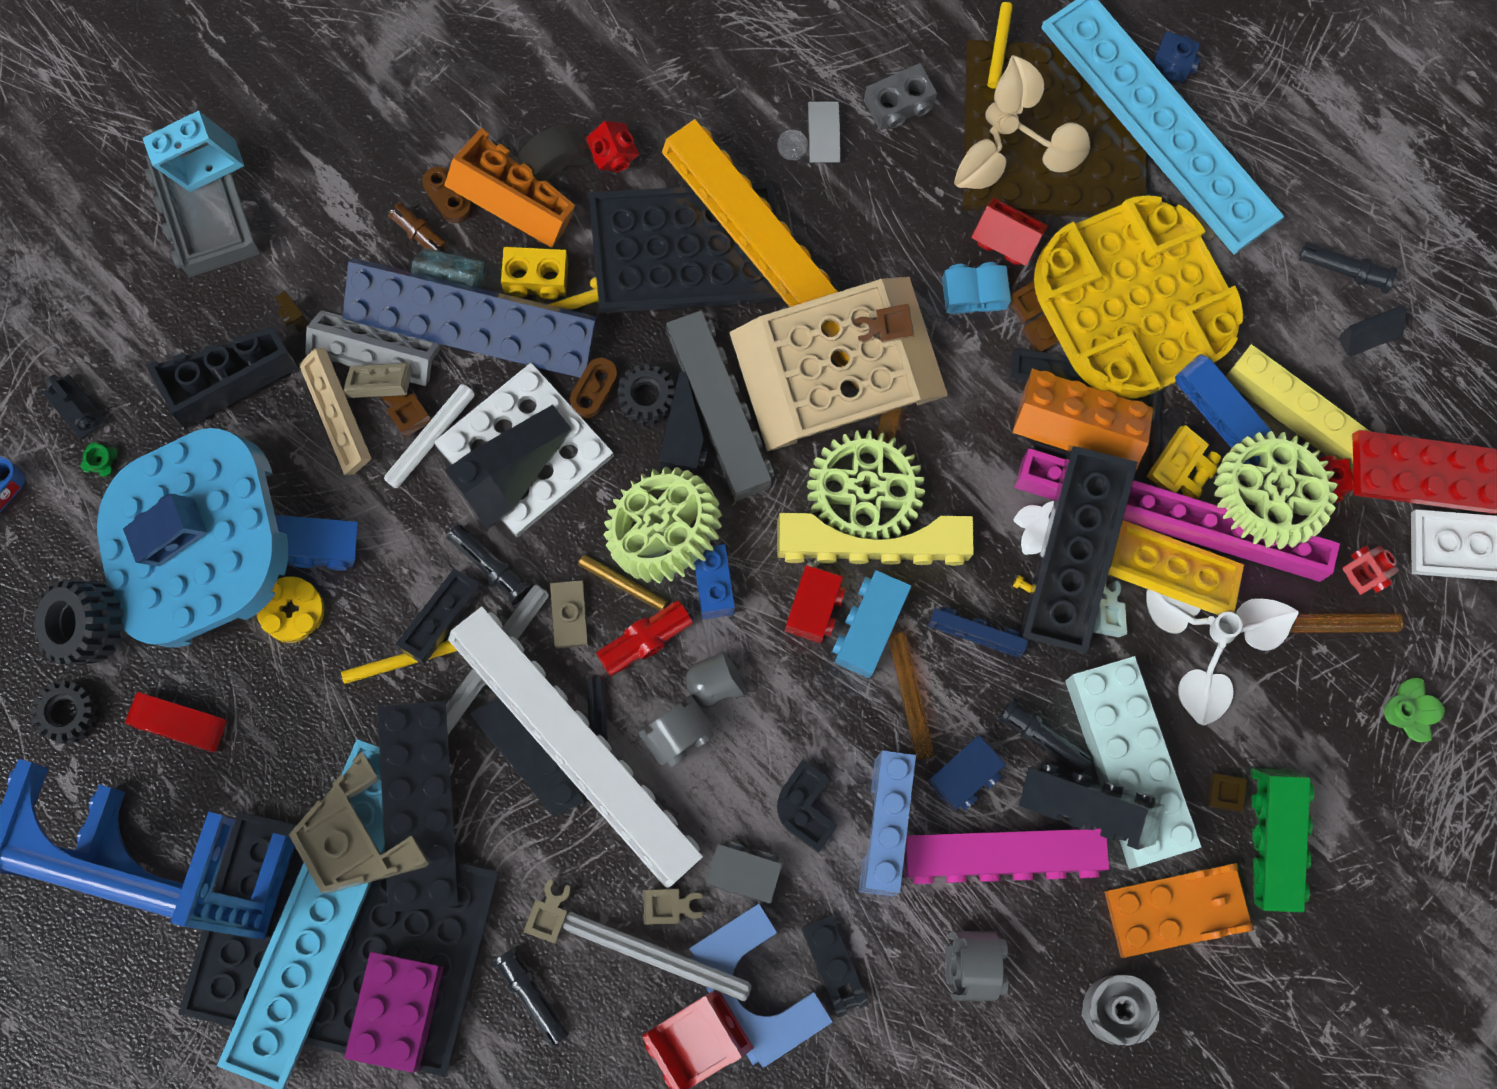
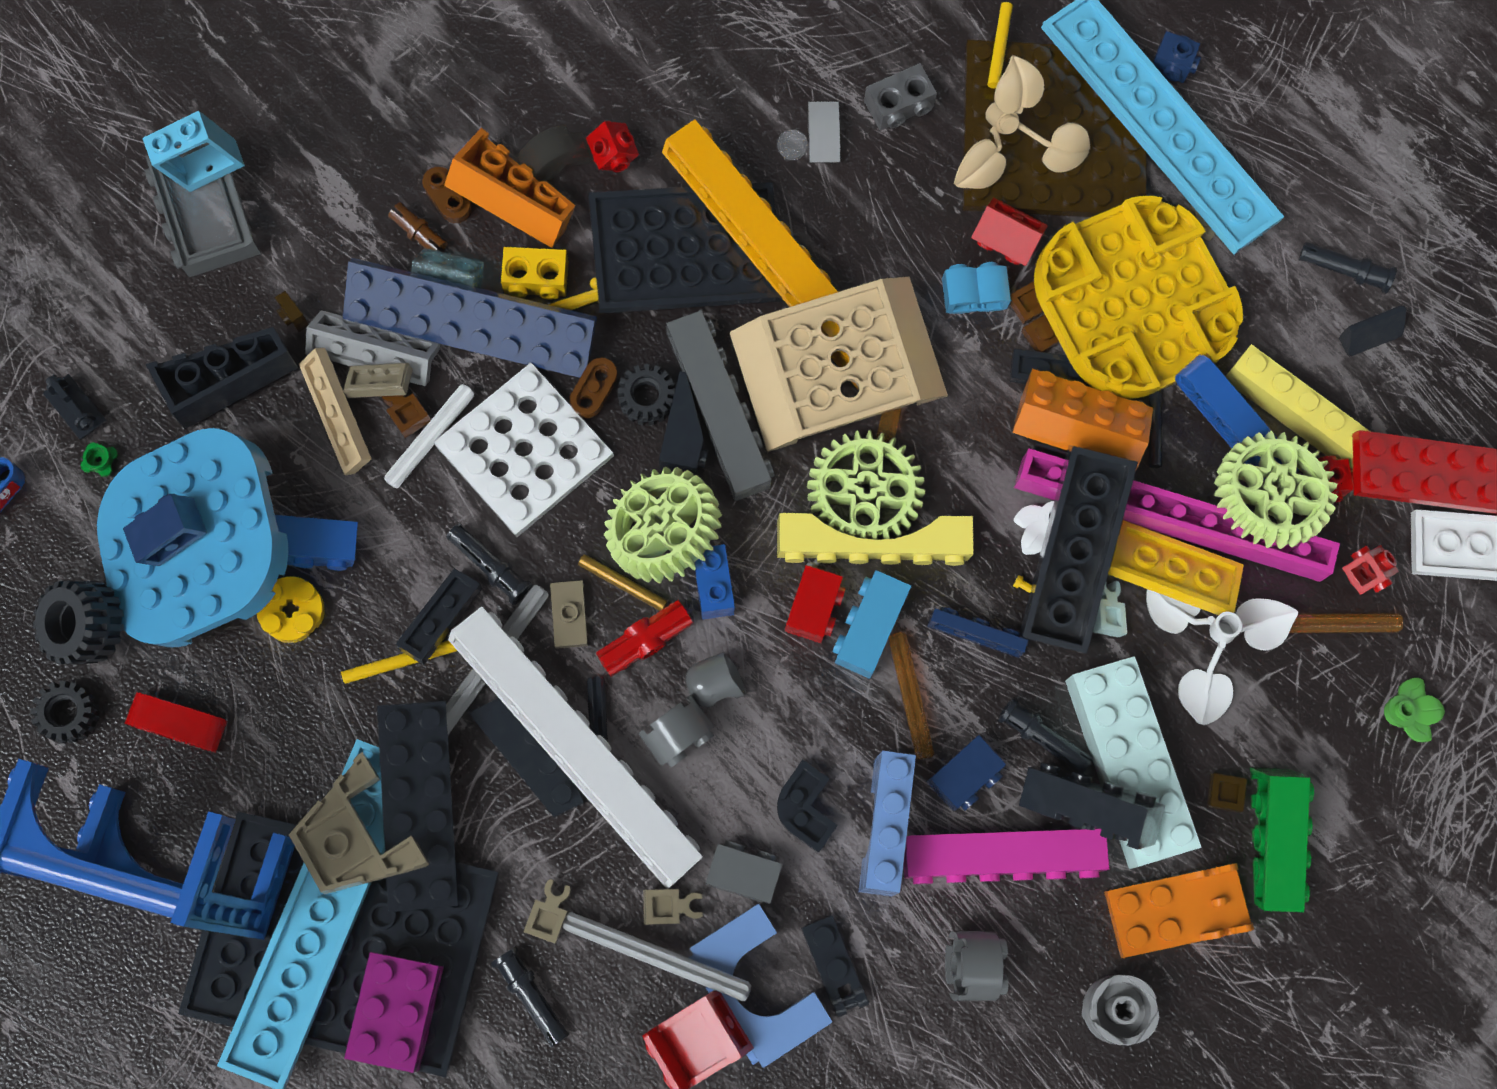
(504, 468): black wedge -> none
(892, 324): reddish brown plate -> none
(1179, 459): yellow plate -> none

